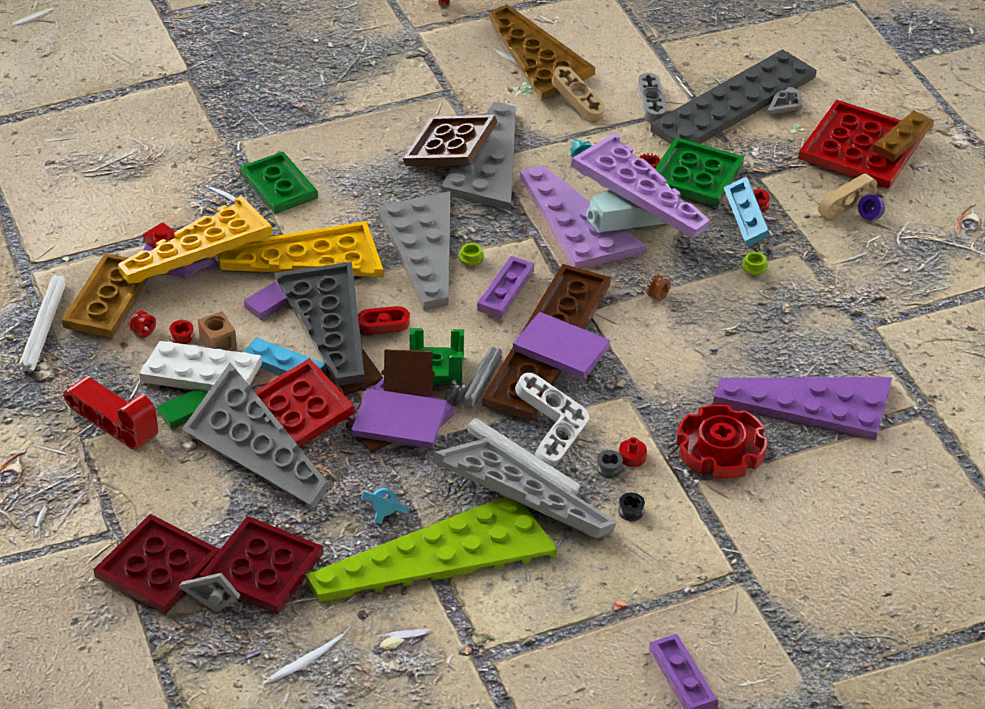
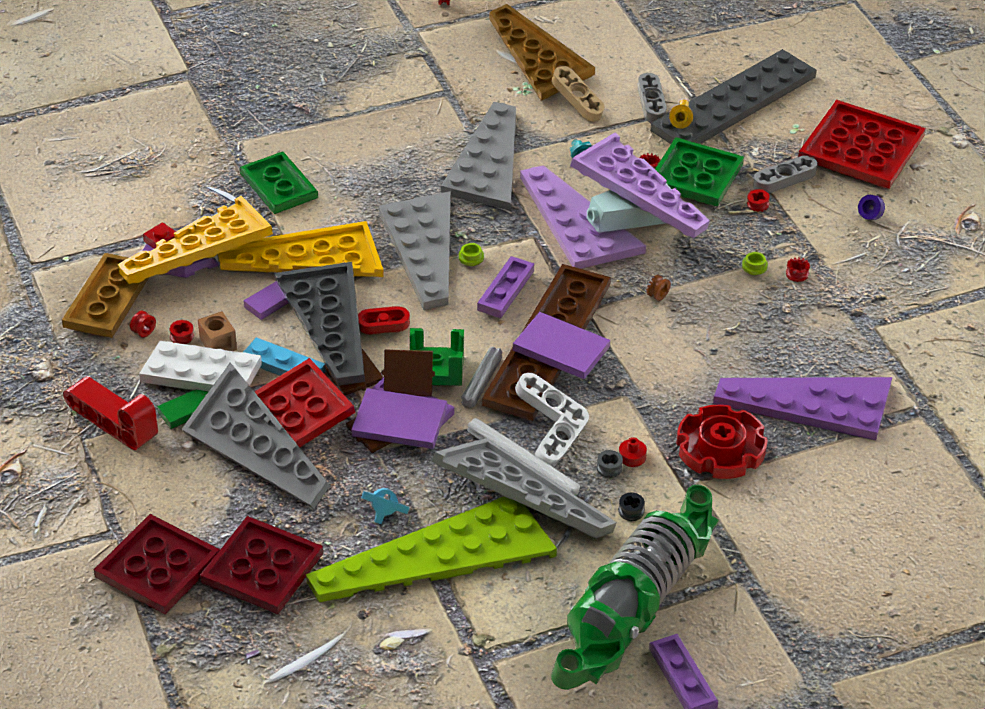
(42, 324): white axle -> none
(211, 590): light grey piece -> none
(450, 140): reddish brown plate -> none
(455, 392): dark grey bush -> none
(629, 589): none -> green piece
(681, 115): none -> yellow plate
(747, 211): medium azure plate -> none
(785, 101): light grey piece -> none
(797, 269): none -> red bush
(799, 168): none -> light grey beam
(846, 196): tan beam -> none
(903, 136): pearl gold plate -> none

